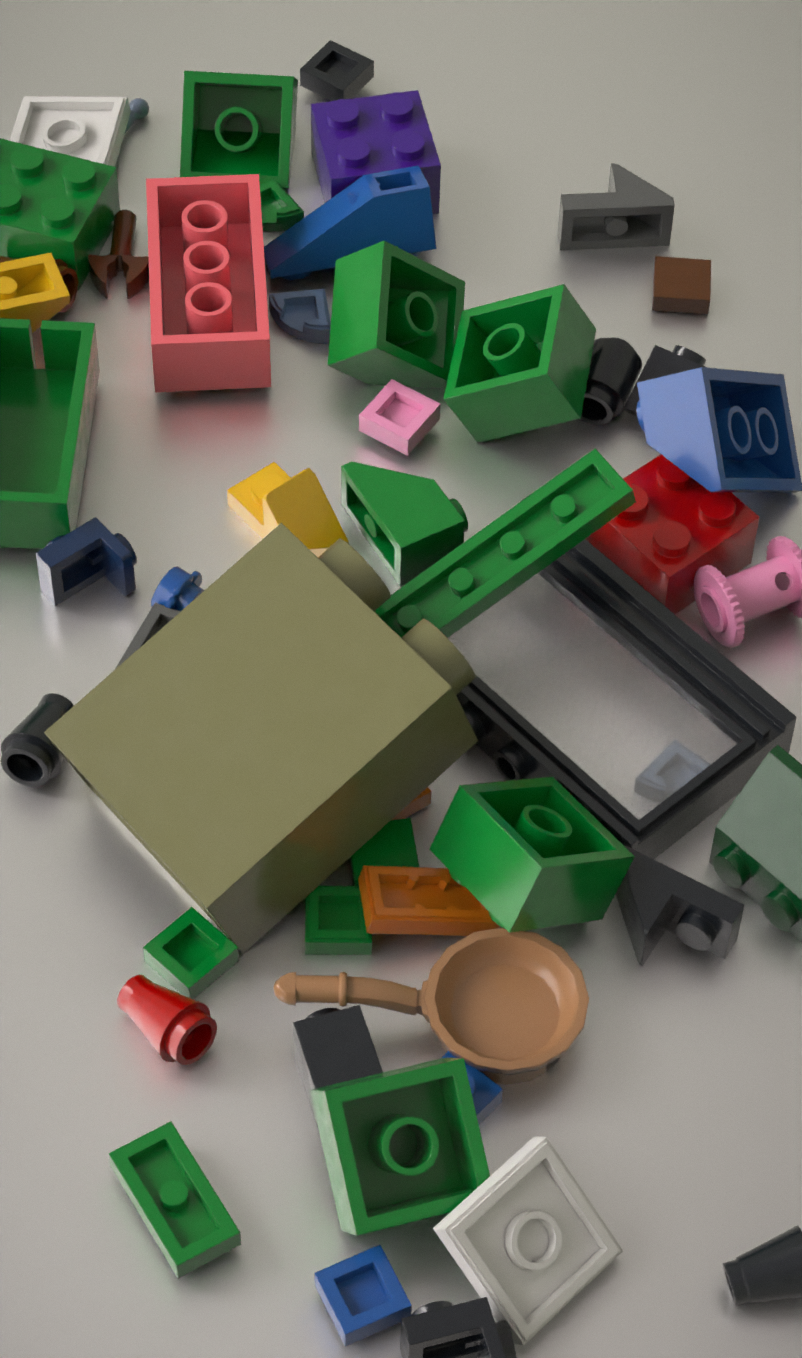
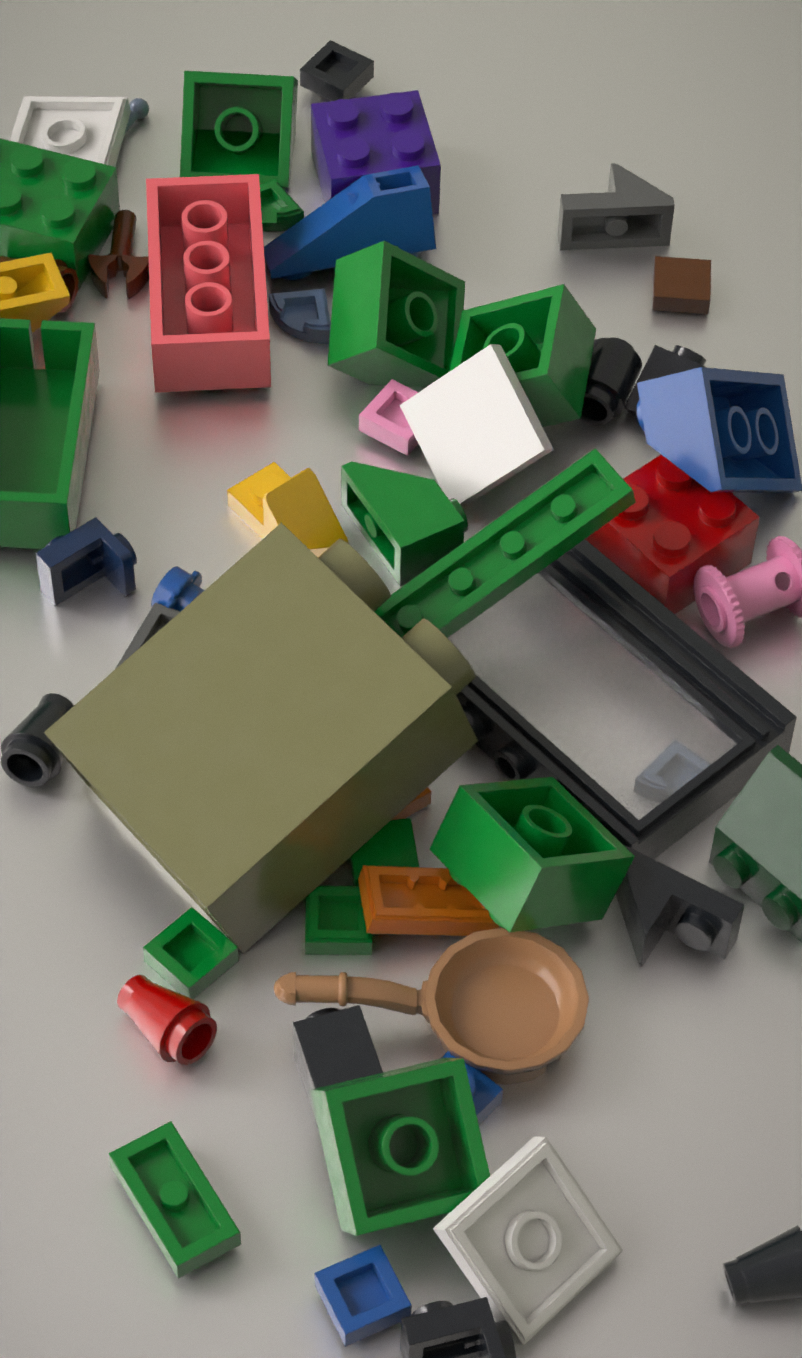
(476, 426): none -> white tile

